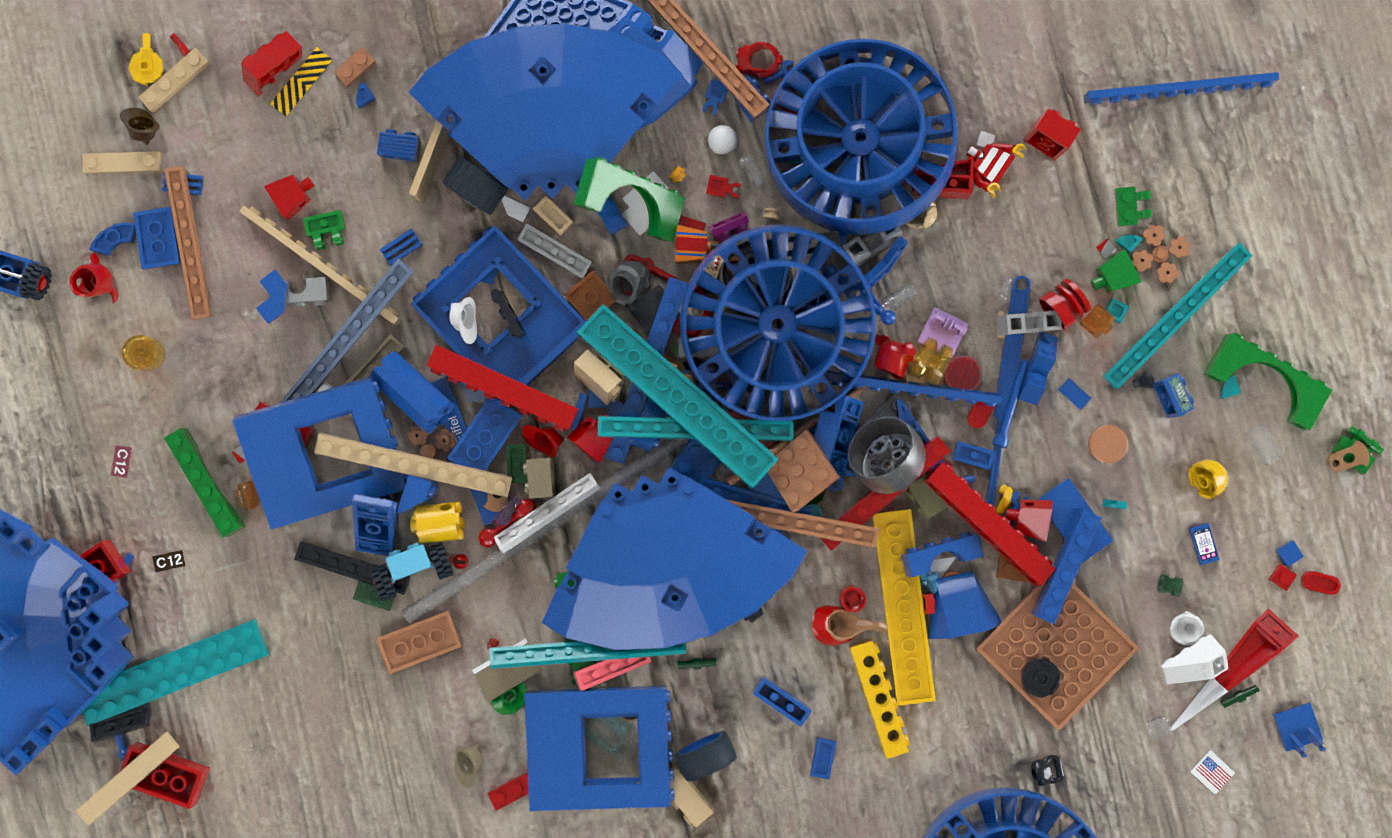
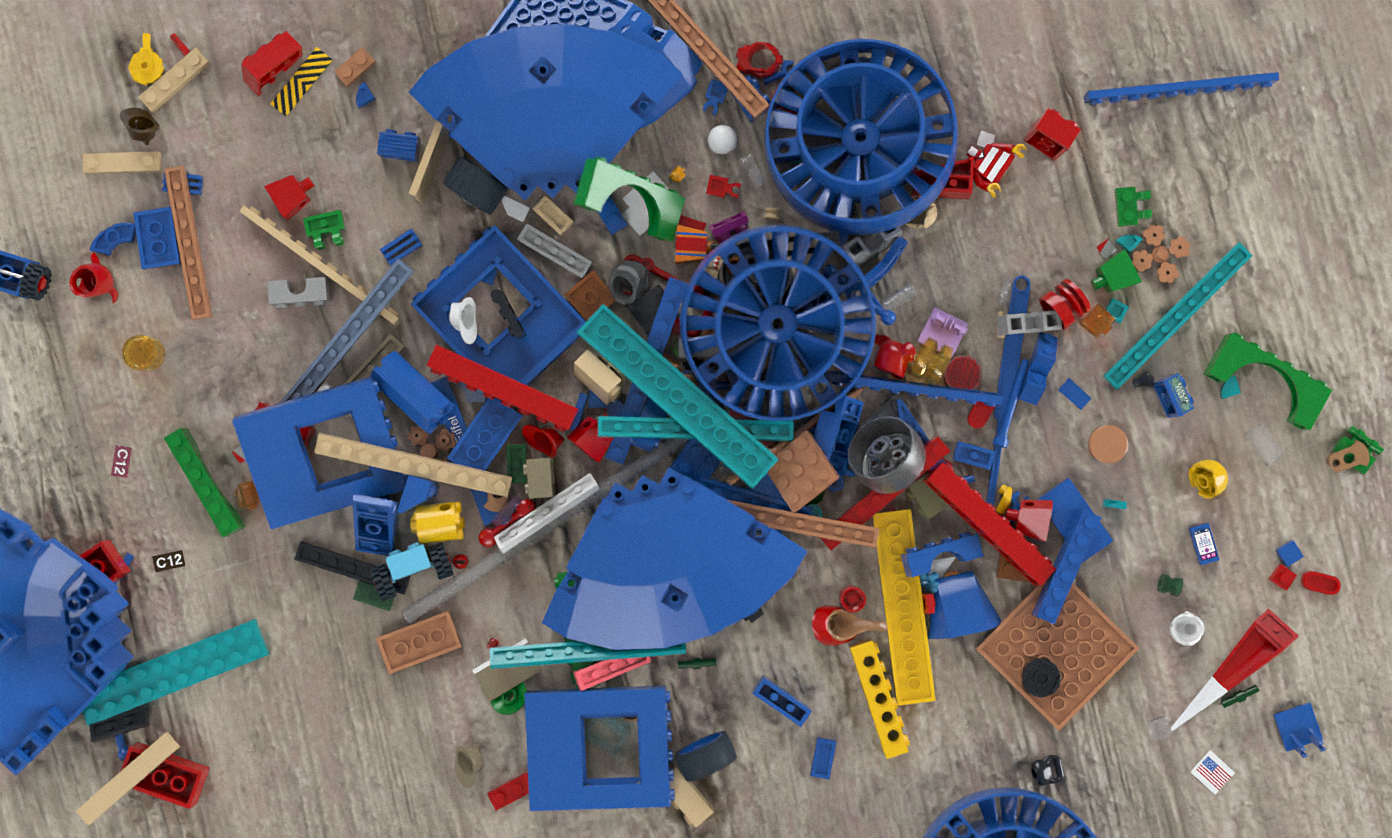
(275, 305): blue tile -> none
(1199, 662): white slope -> none

